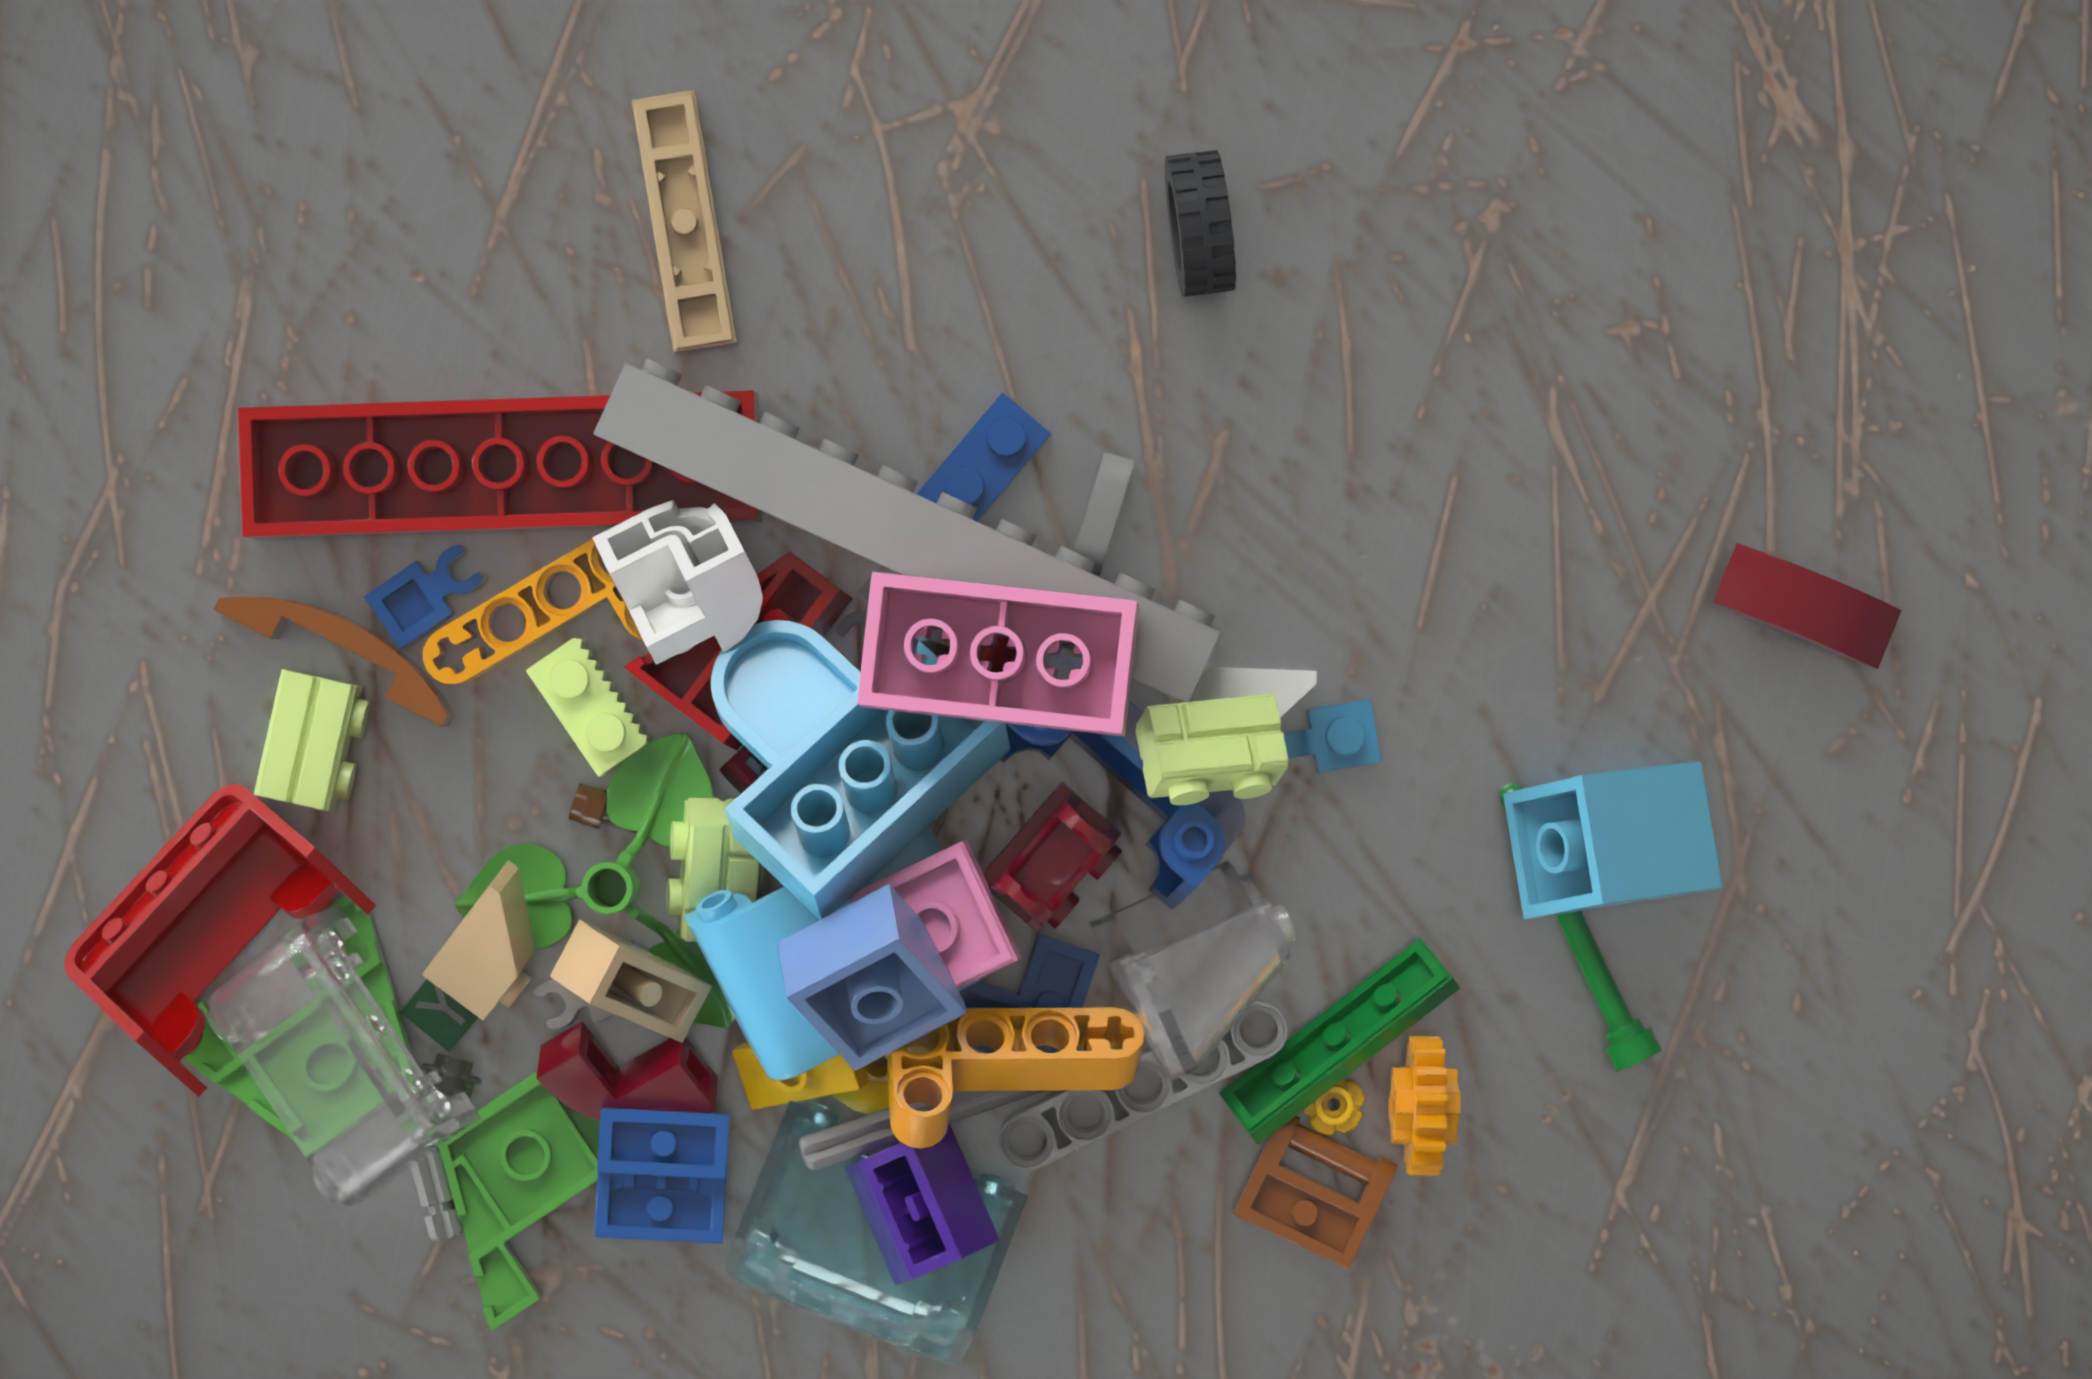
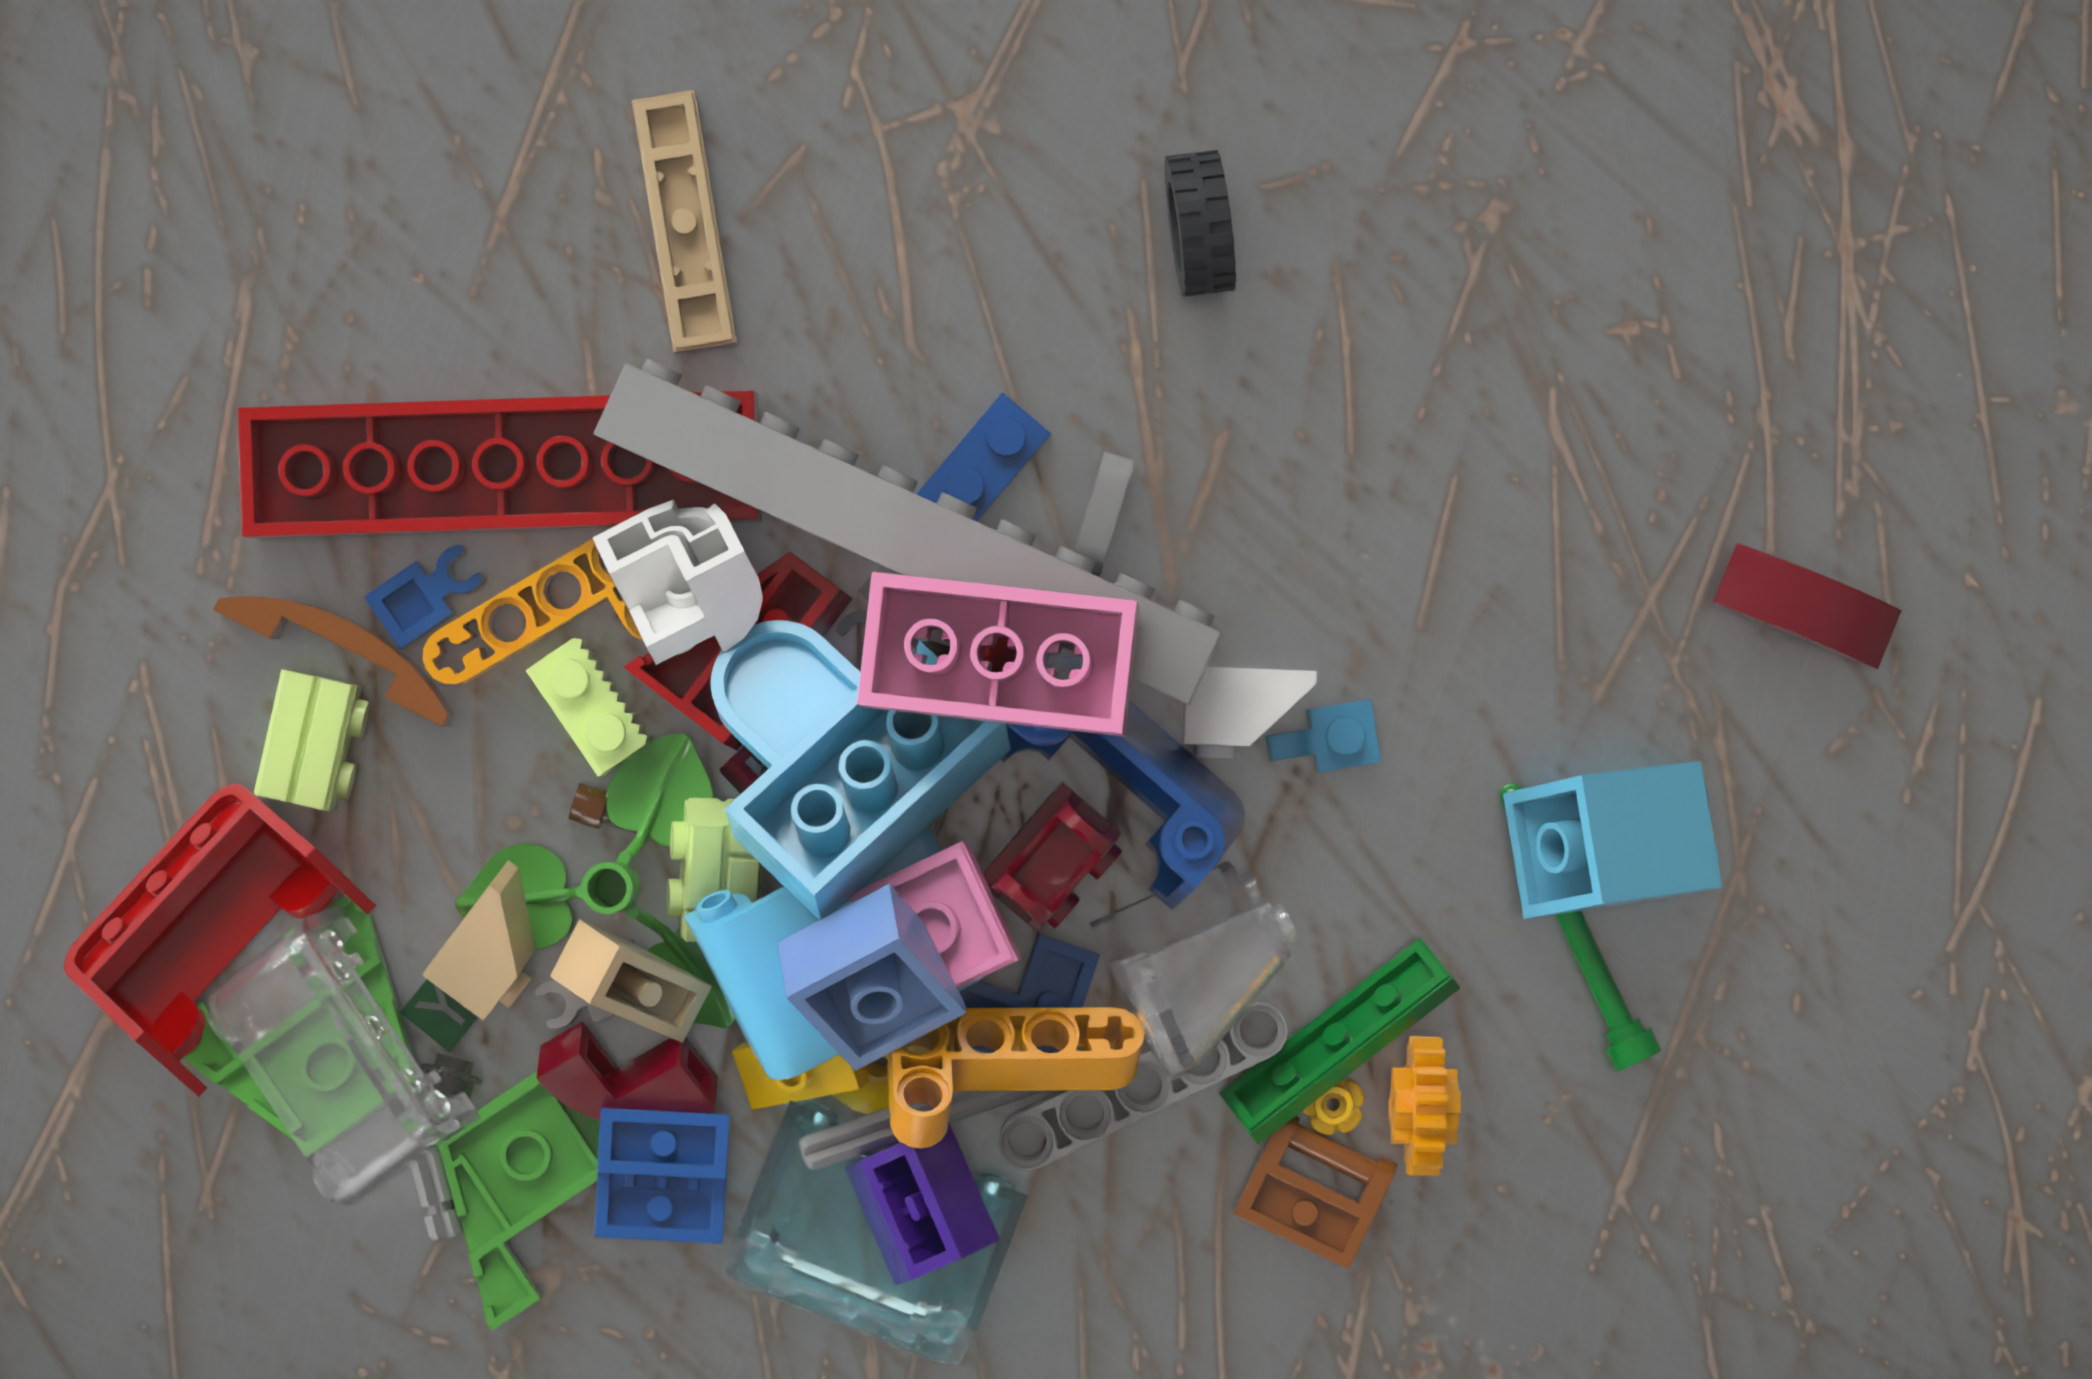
(1212, 748): yellowish green brick -> none

